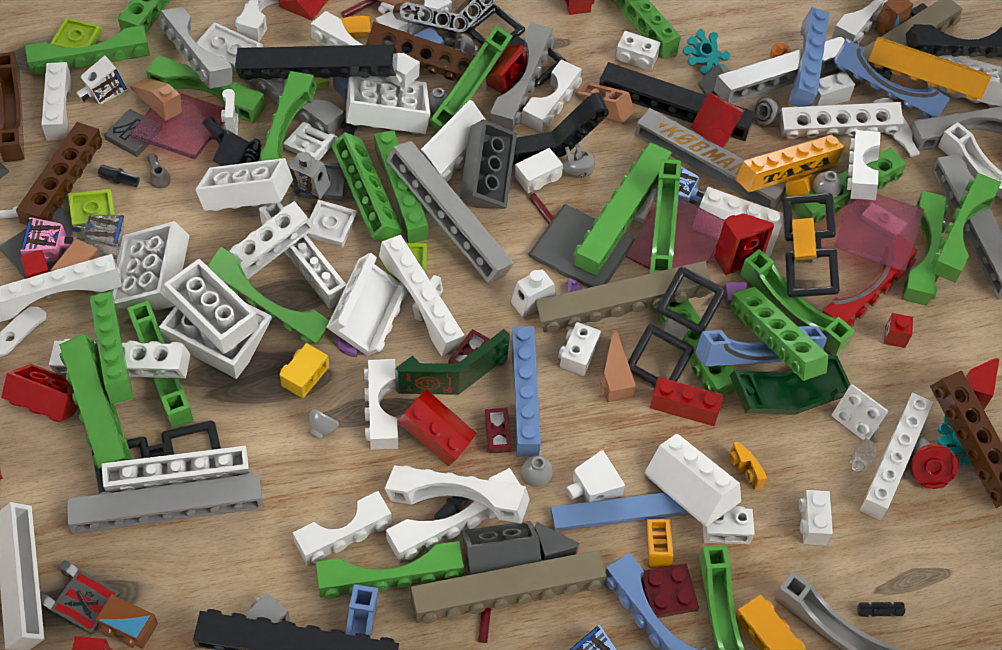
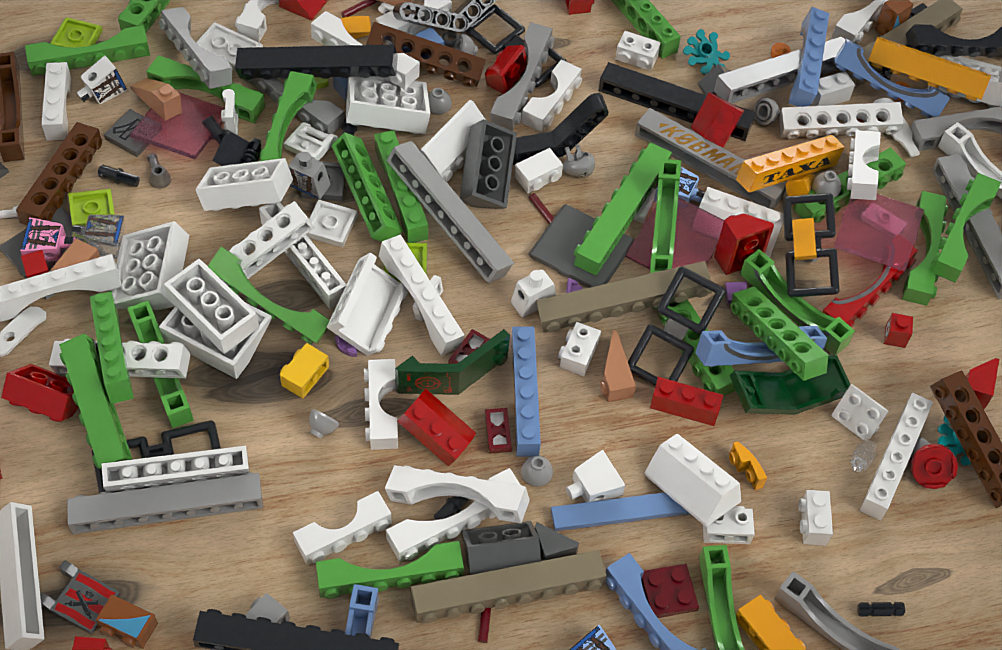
(472, 77): bright green arch -> none
(617, 101): nougat slope -> none
(659, 556): light orange slope -> none

